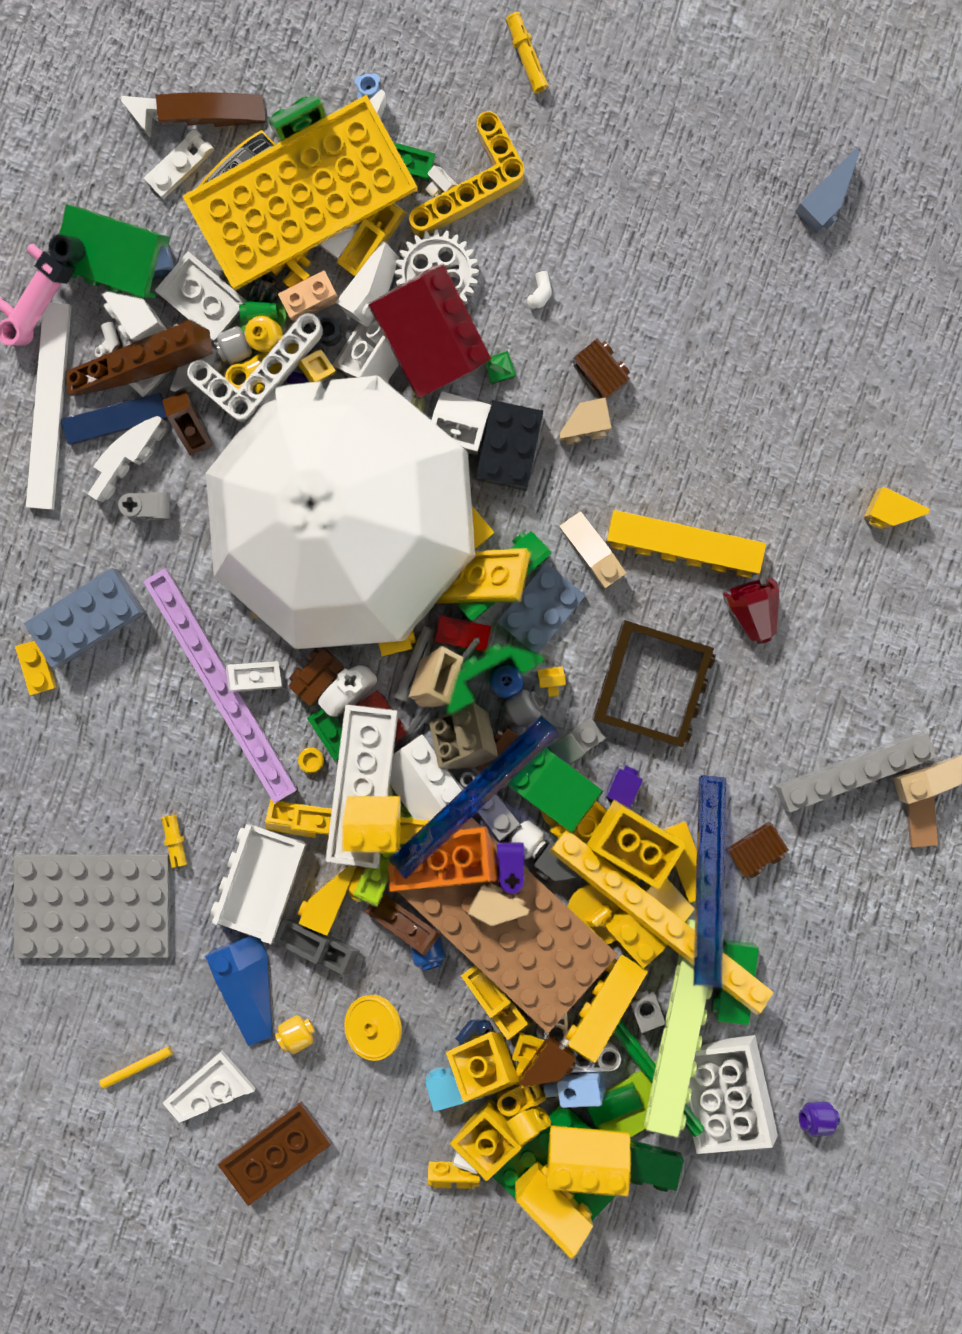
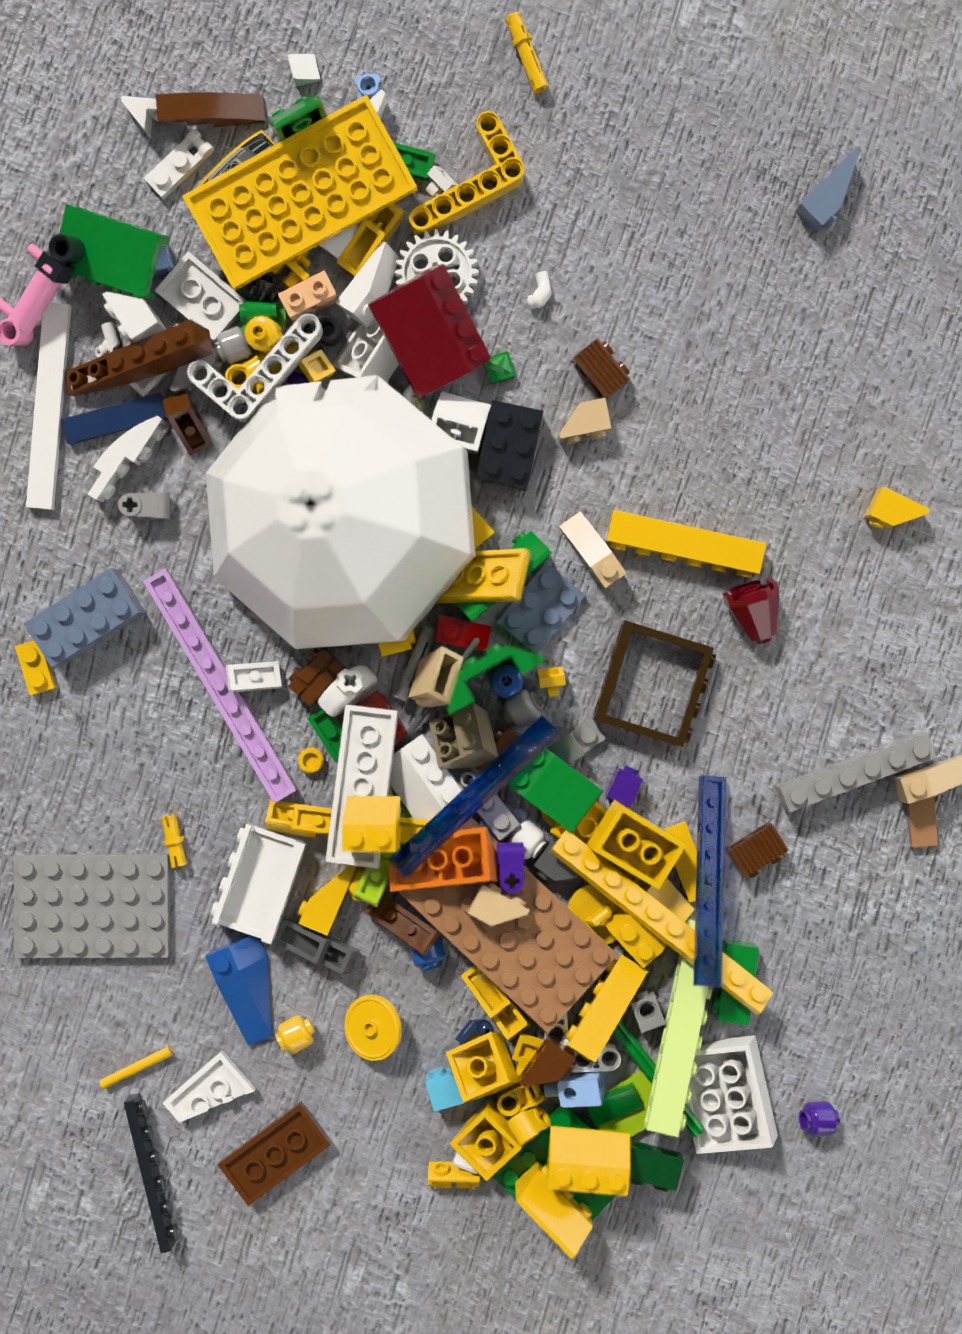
(148, 1163): none -> black plate
(304, 68): none -> white slope

